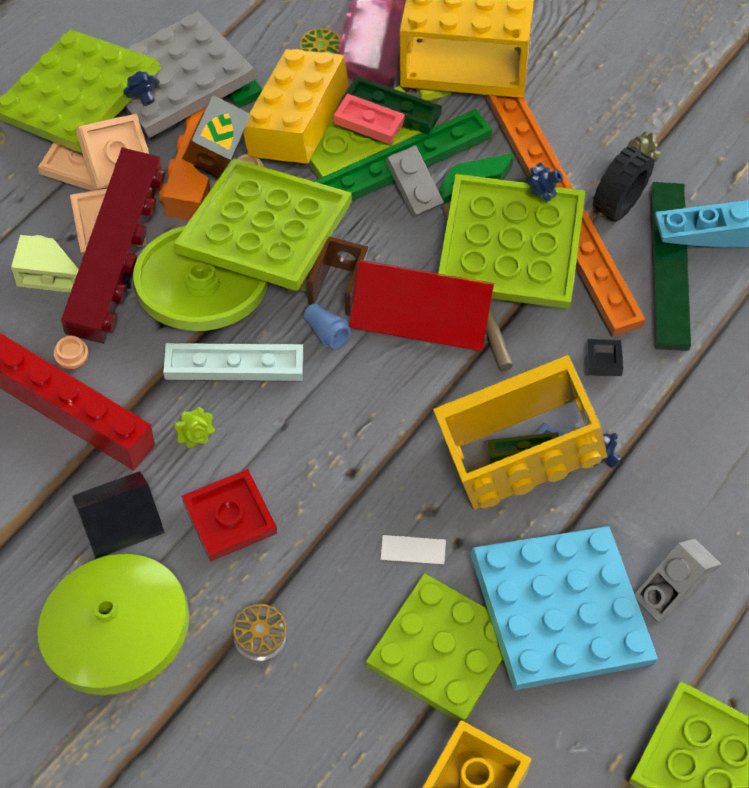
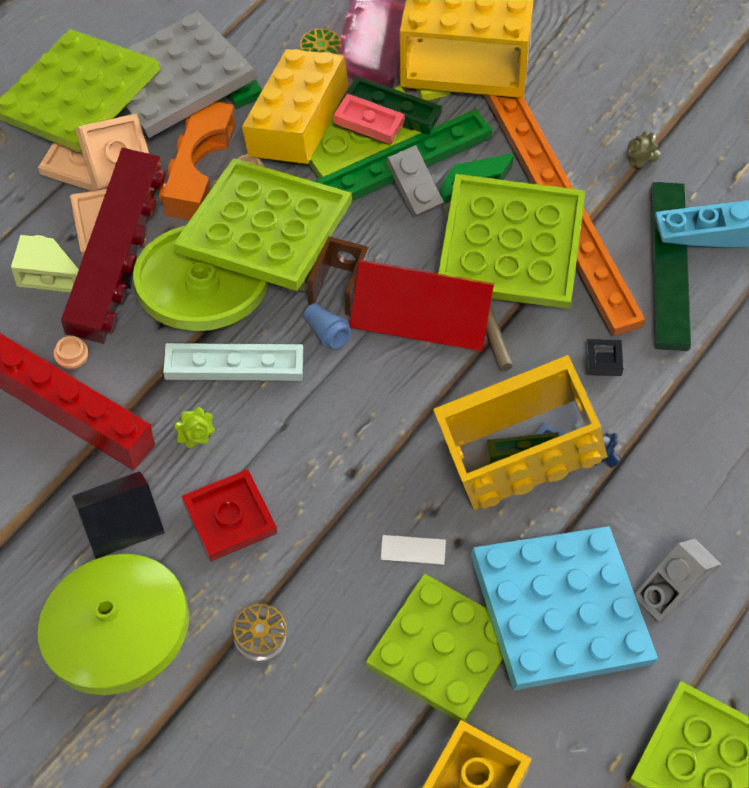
(141, 86): dark blue plant -> none
(216, 136): piece -> none
(543, 181): dark blue plant -> none
(623, 183): black tyre -> none

